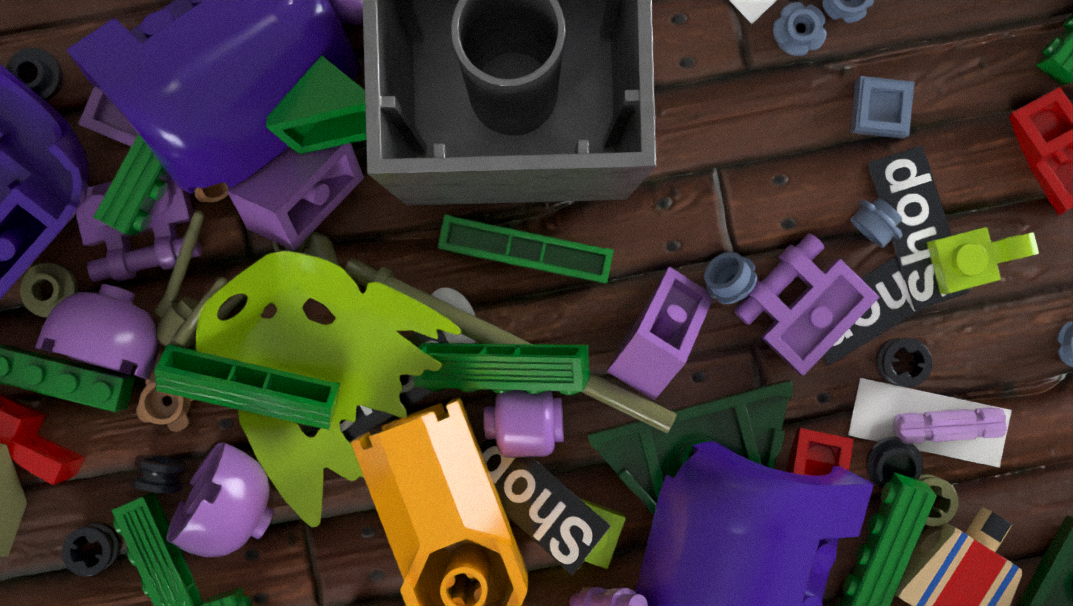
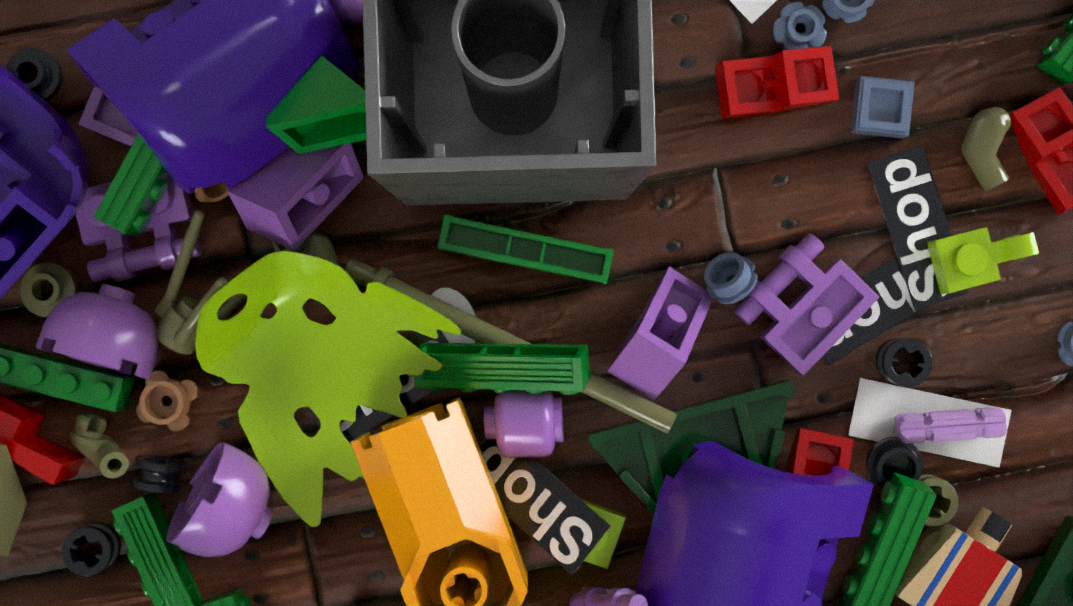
(97, 447): none -> olive arm
(246, 386): green piece -> none
(776, 82): none -> red slope
(877, 221): sand blue plate -> none
(982, 144): none -> olive arm

